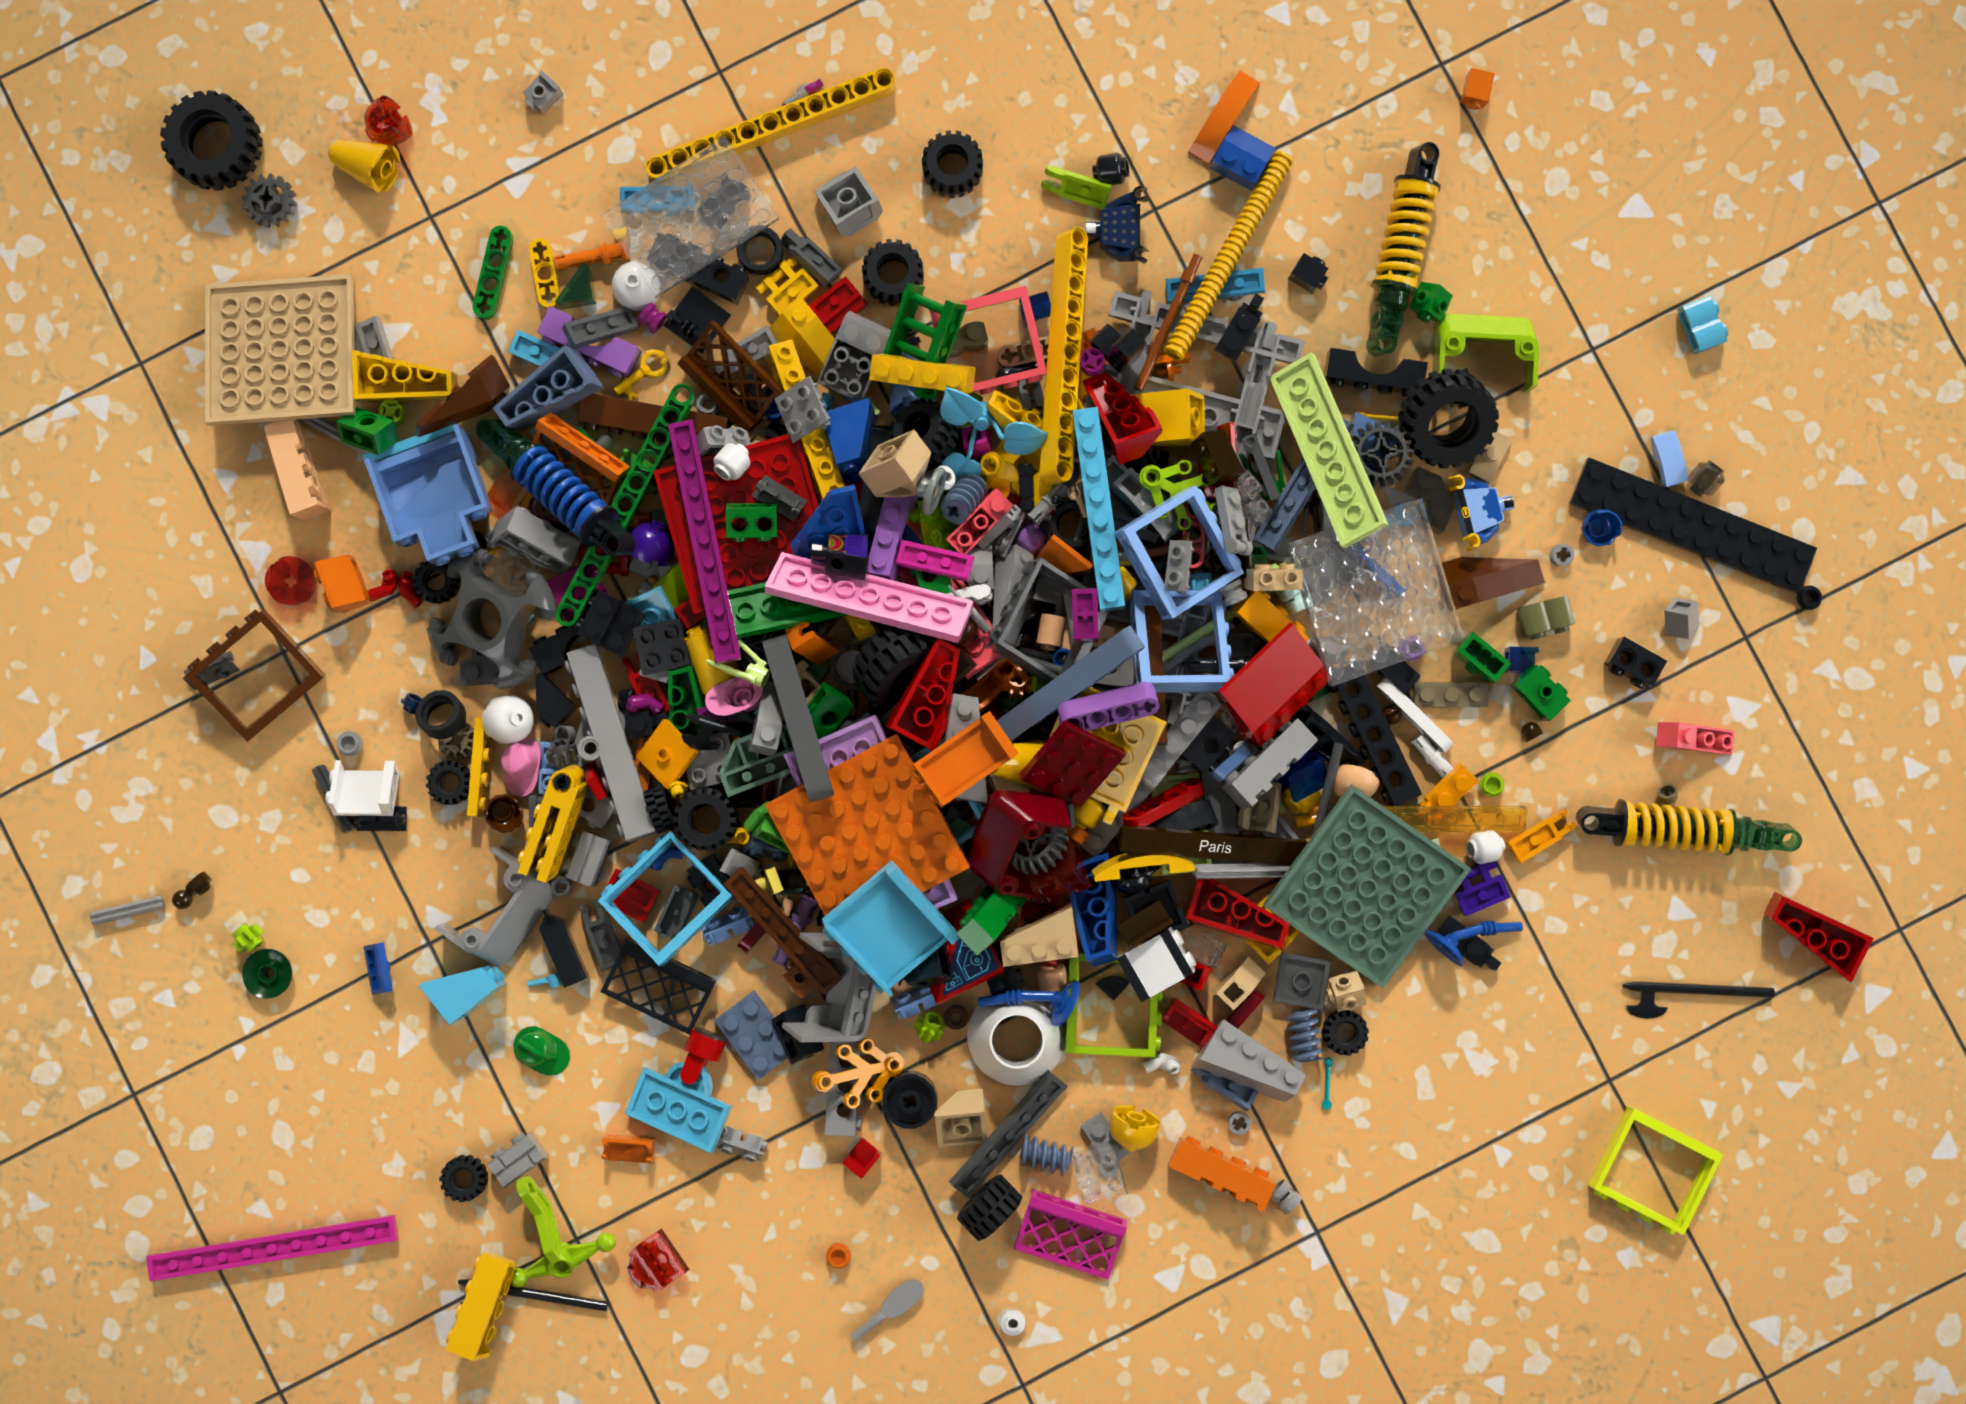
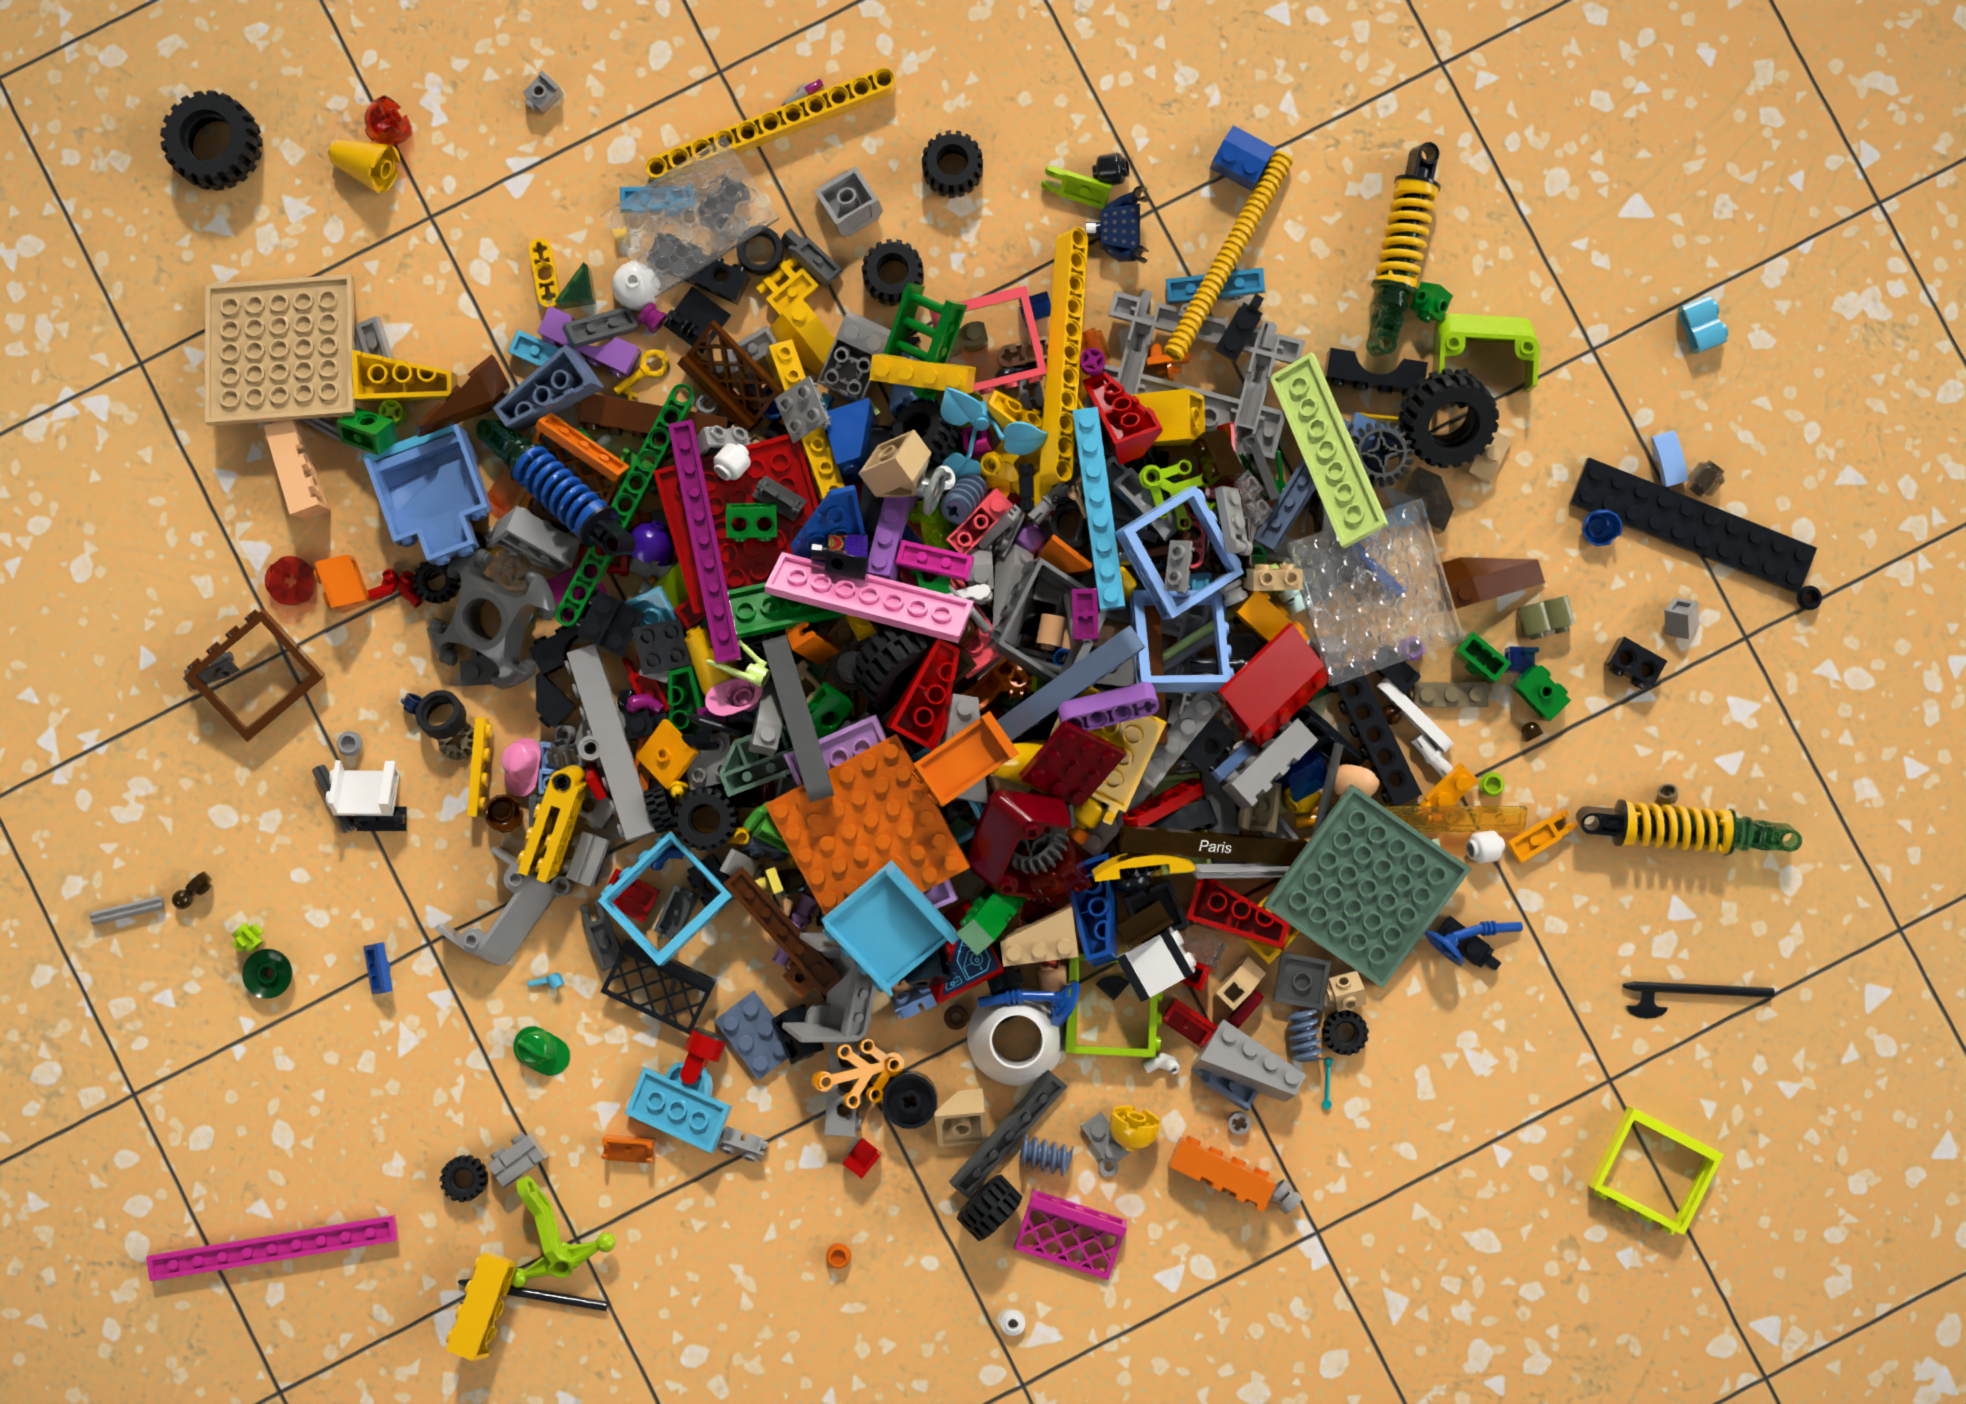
(262, 192): dark grey gear -> none
(436, 776): black tyre -> none
(463, 992): medium azure slope -> none
(496, 273): green beam -> none
(507, 719): white cylinder -> none
(562, 949): black piece -> none
(604, 254): orange pin -> none
(655, 1026): white sticker -> none
(655, 1262): clear red slope -> none
(737, 920): light blue hinge -> none
(751, 938): dark red beam -> none
(836, 303): red plate -> none
(895, 1304): light grey piece -> none
(929, 1027): lime gear -> none
(1099, 1174): clear hinge -> none
(1118, 349): black beam -> none
(1187, 279): dark orange bar -> none
(1223, 117): orange slope -> none
(1309, 273): black brick -> none
(1477, 88): orange brick -> none
(1478, 509): torso -> none
(1483, 894): dark purple plate -> none
(1557, 548): light grey bush -> none
(1694, 738): coral slope -> none
(1825, 937): red wedge -> none

